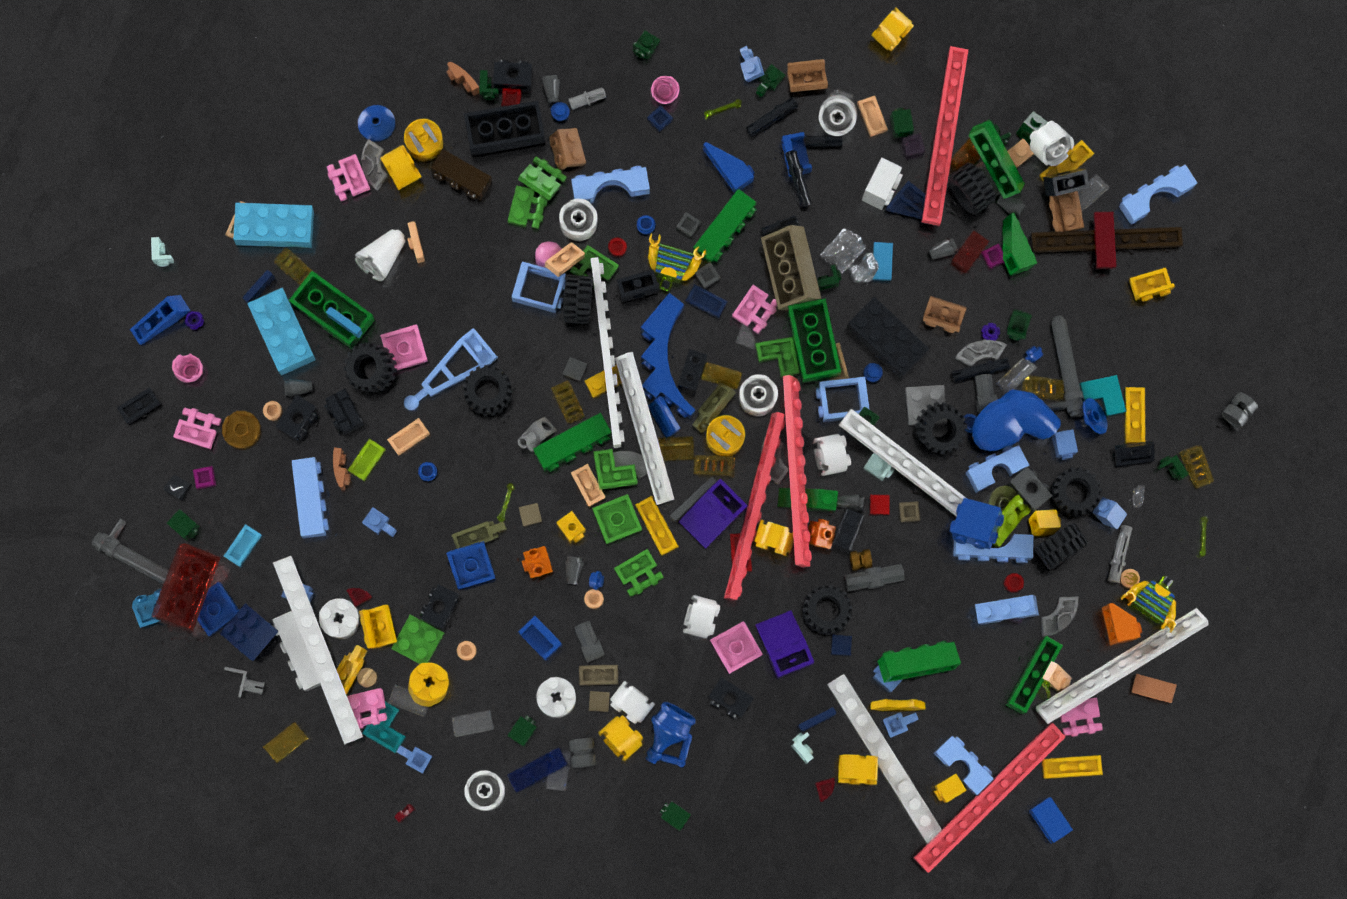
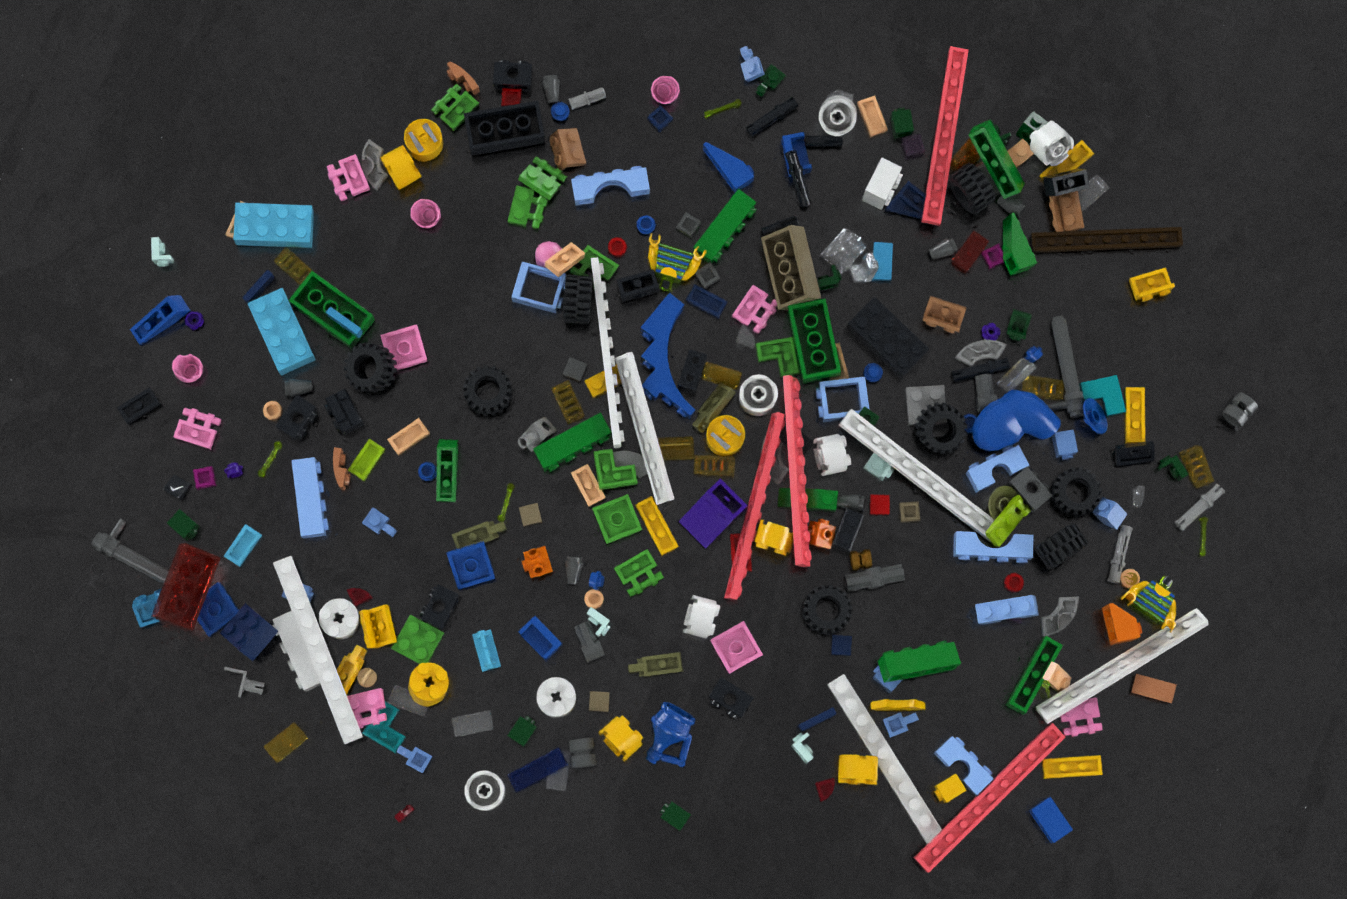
(233, 470): none -> dark purple plate
(241, 429): pearl gold tile -> none
(277, 445): none -> clear neon green hinge
(379, 131): blue dish -> none
(381, 254): white cone -> none
(414, 242): light nougat plate -> none
(425, 213): none -> bright pink hair
(447, 470): none -> green slope
(454, 115): none -> bright green plate
(461, 175): dark brown brick -> none
(466, 650): light nougat tile -> none
(477, 349): light blue plate -> none
(485, 85): dark green bracket -> none
(486, 650): none -> medium azure hinge
(571, 527): yellow brick -> none
(578, 230): white brick -> none
(597, 618): none -> light aqua bracket
(598, 675): dark tan plate -> none
(631, 702): white brick -> none
(646, 45): dark green bracket -> none
(657, 665): none -> olive hinge
(664, 417): blue tile -> none
(691, 501): dark grey tile -> none
(784, 644): dark purple slope -> none
(807, 75): medium nougat bracket -> none
(891, 29): yellow brick -> none
(976, 523): blue brick -> none
(1044, 522): yellow brick -> none
(1104, 240): dark red tile -> none
(1177, 183): light blue arch -> none
(1206, 500): none -> light grey pin

